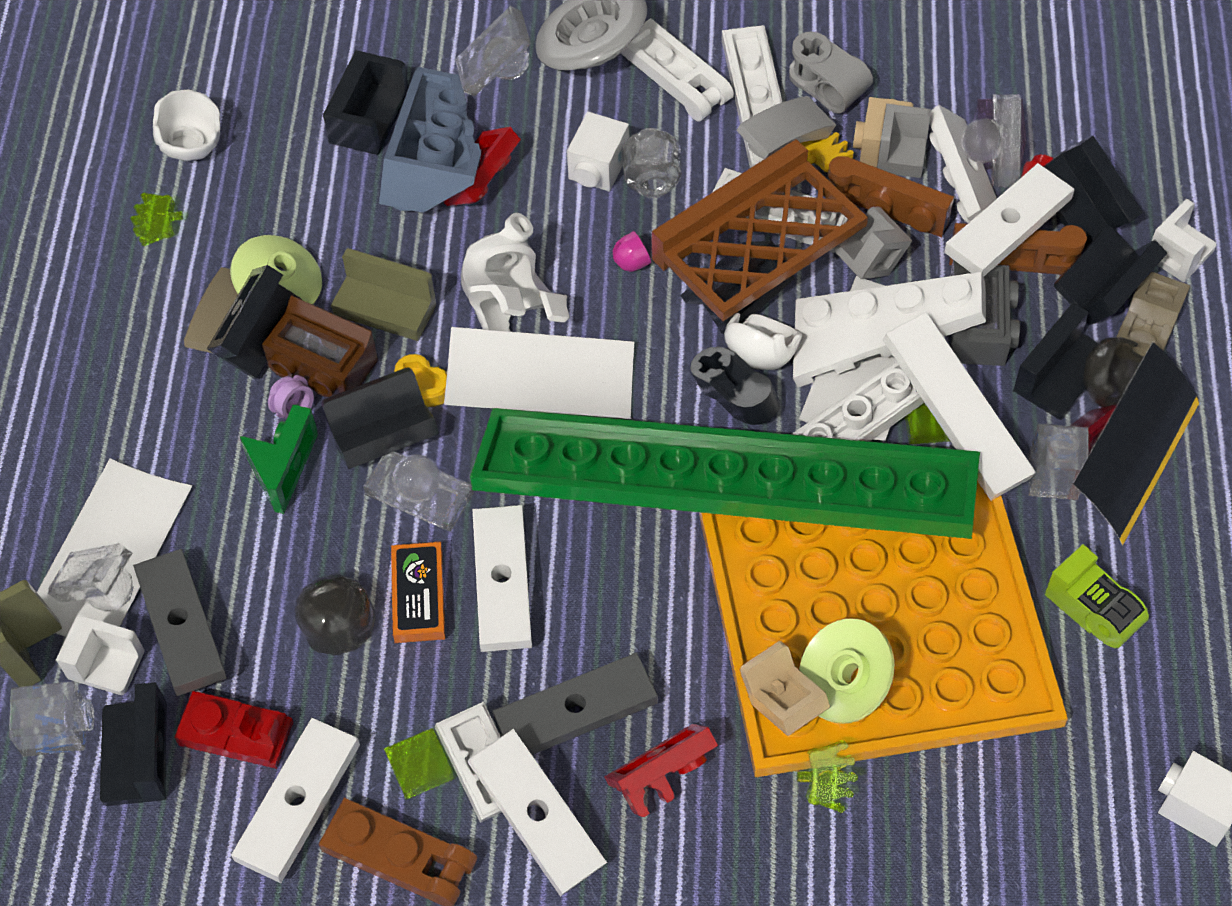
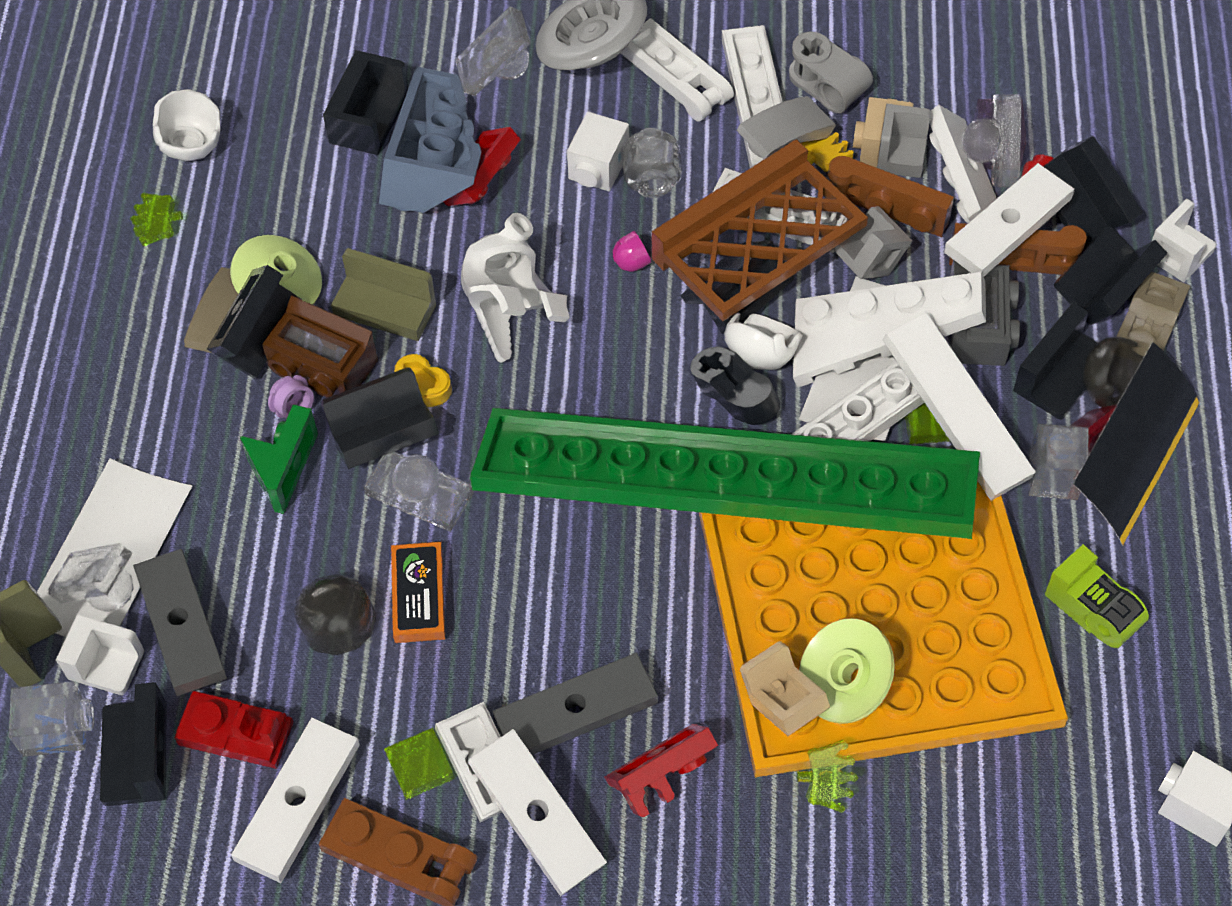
(498, 555): white tile -> none
(539, 373): white sticker -> none

